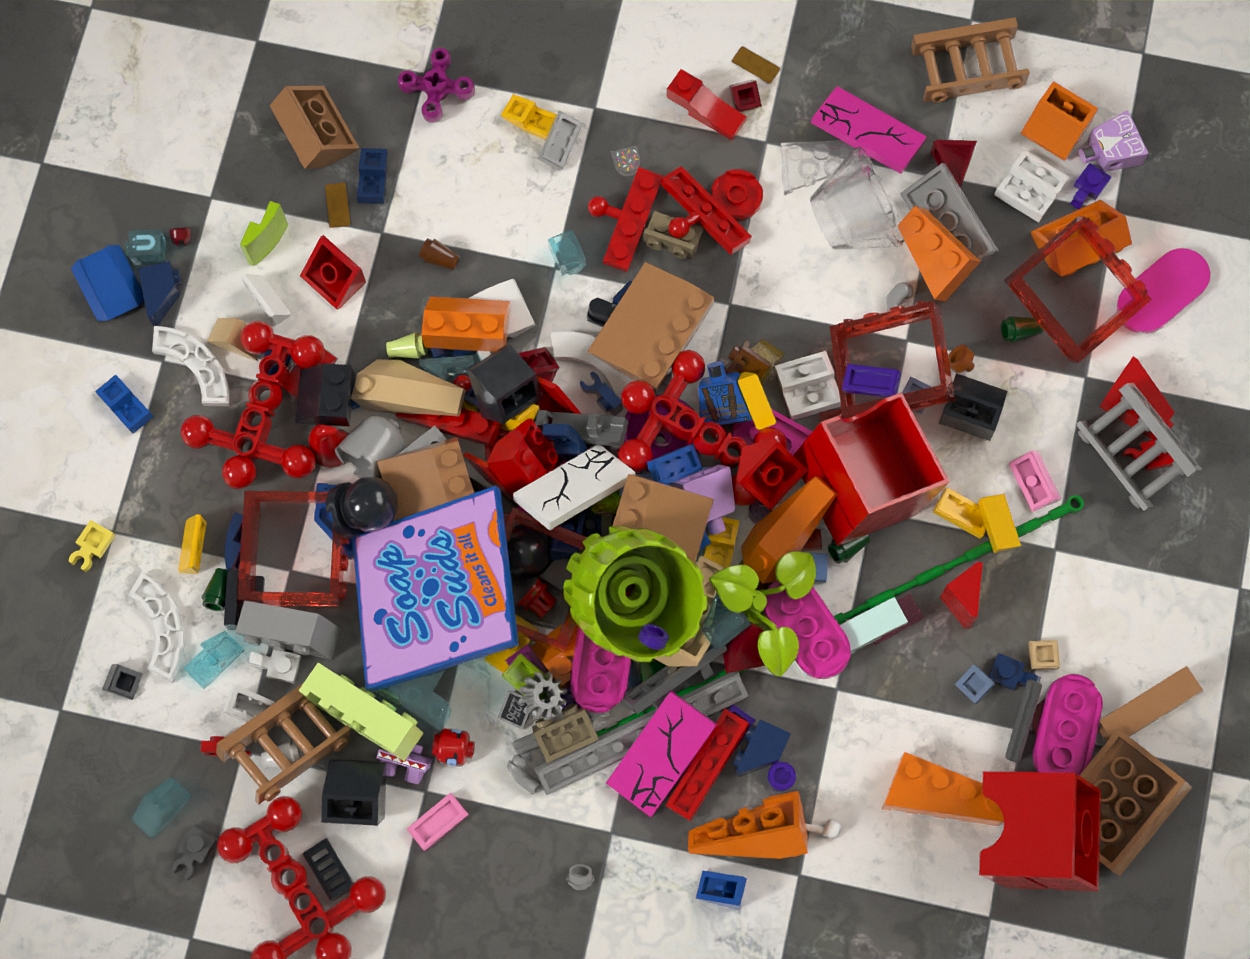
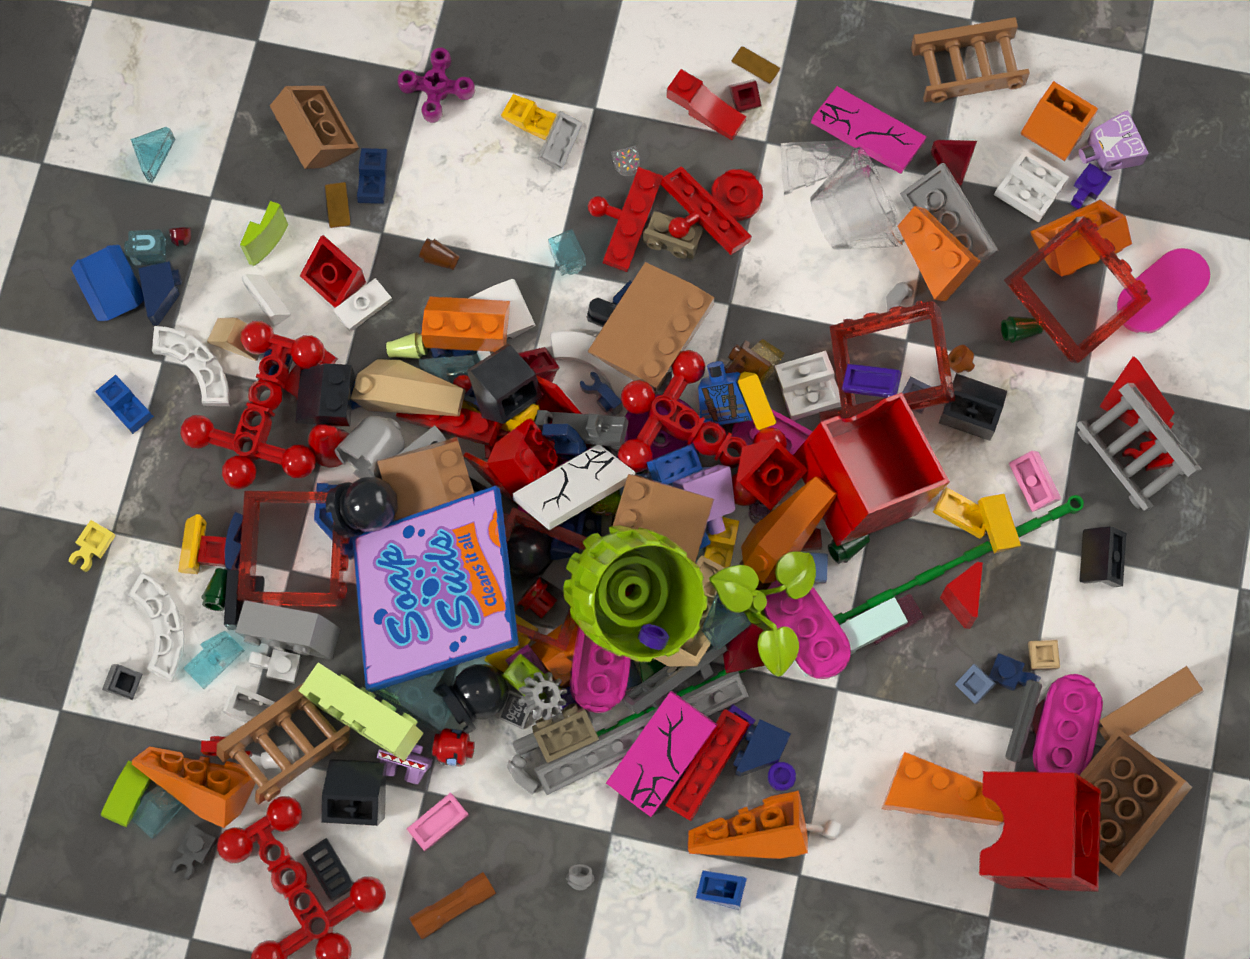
(126, 795): none -> lime slope
(152, 150): none -> clear light blue slope
(206, 788): none -> orange wedge
(212, 551): none -> red plate
(362, 305): none -> white plate
(435, 916): none -> dark orange axle
(476, 694): none -> black tile
(1103, 556): none -> black panel

